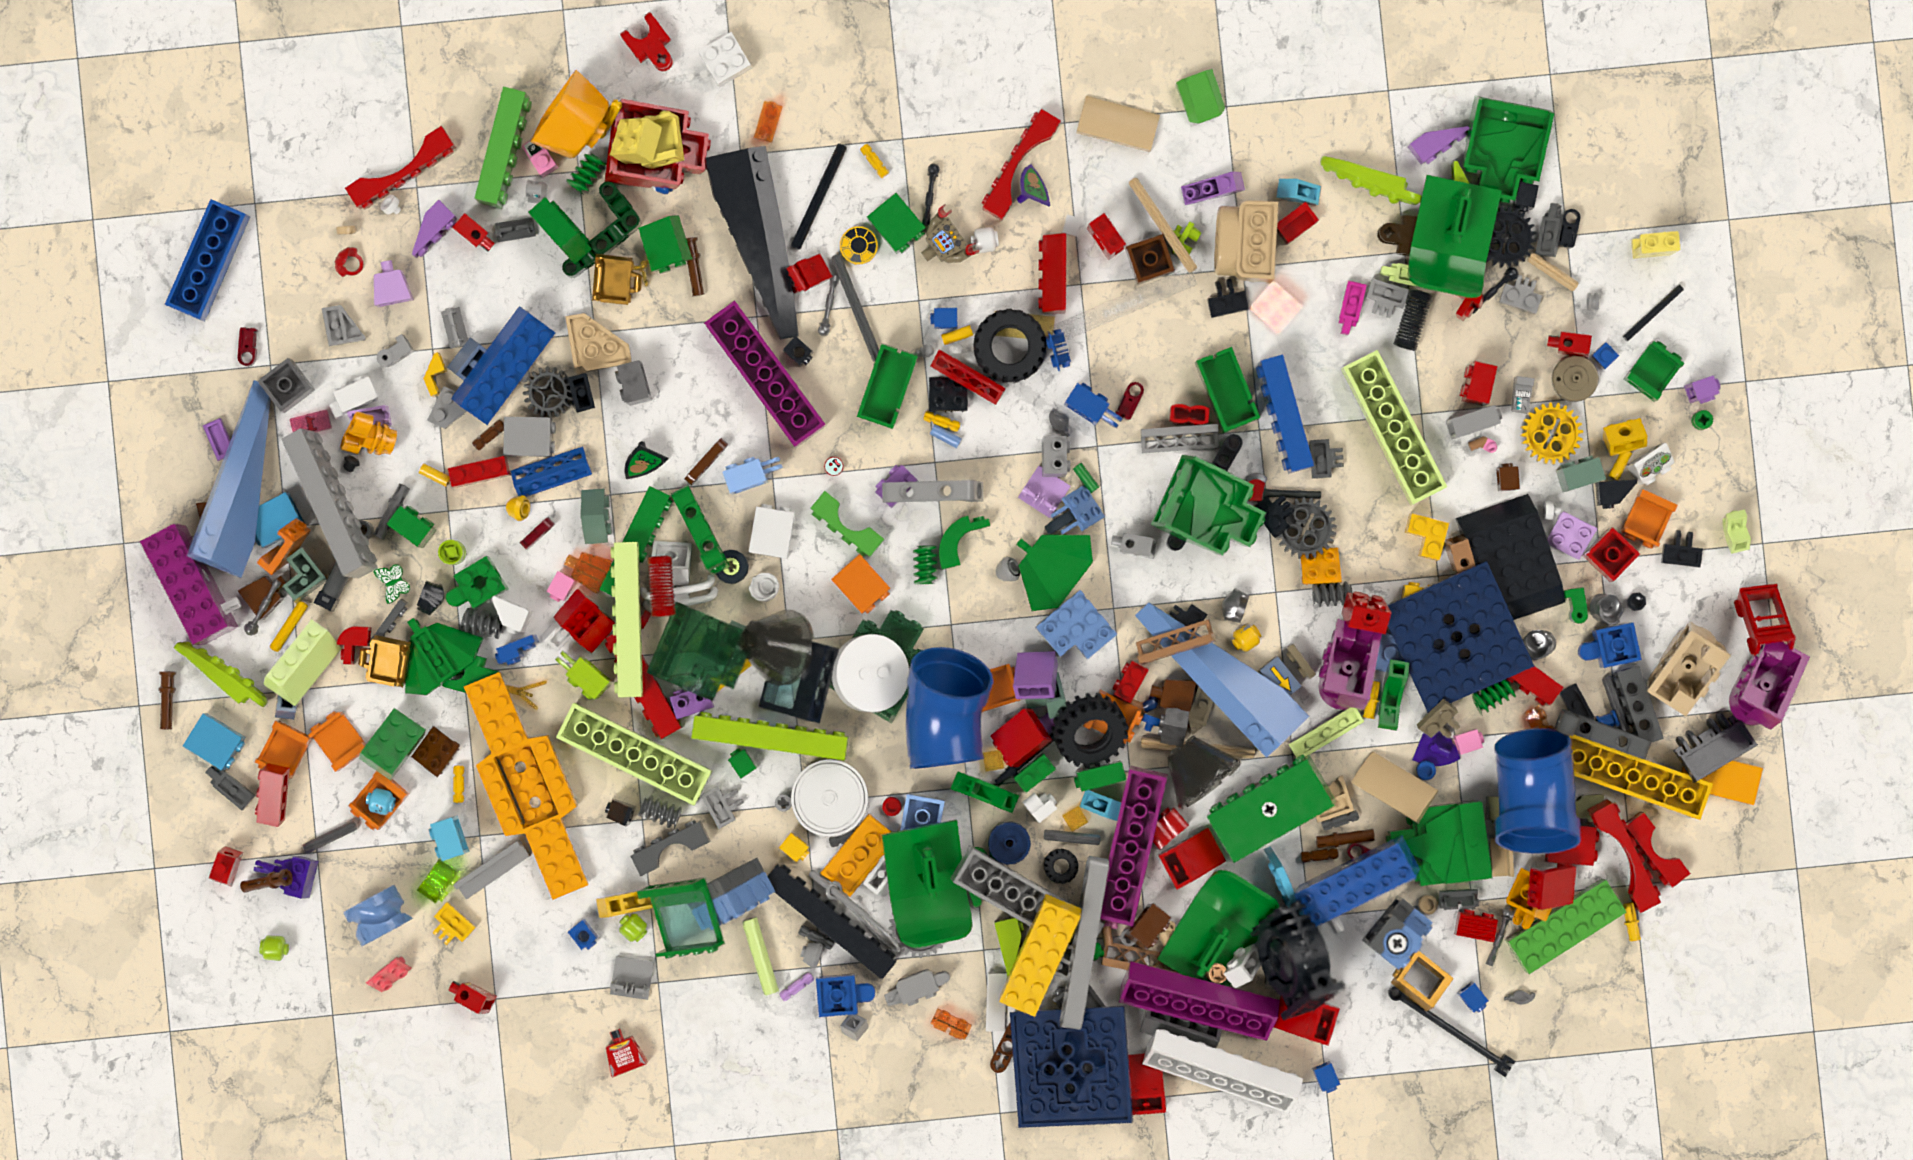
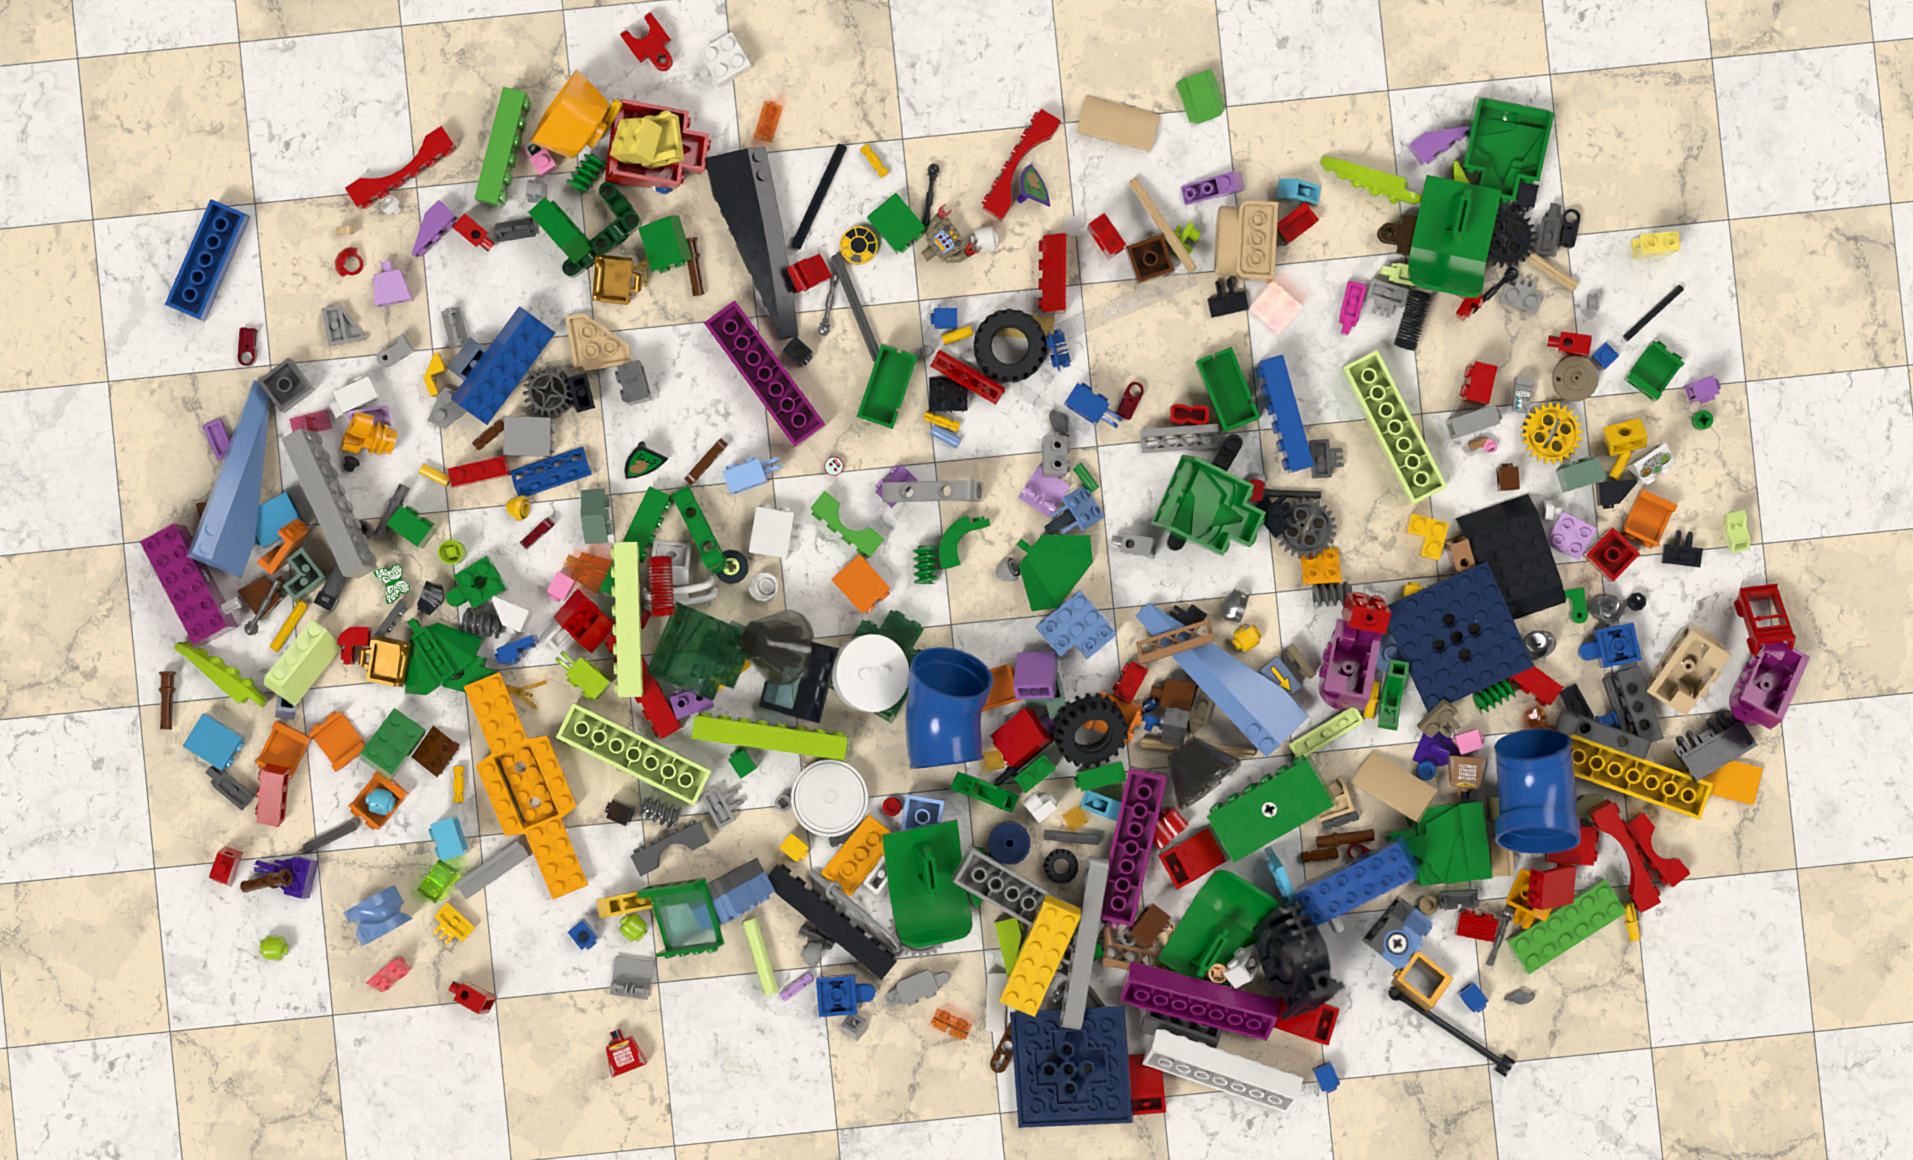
(1465, 773): none -> medium nougat torso

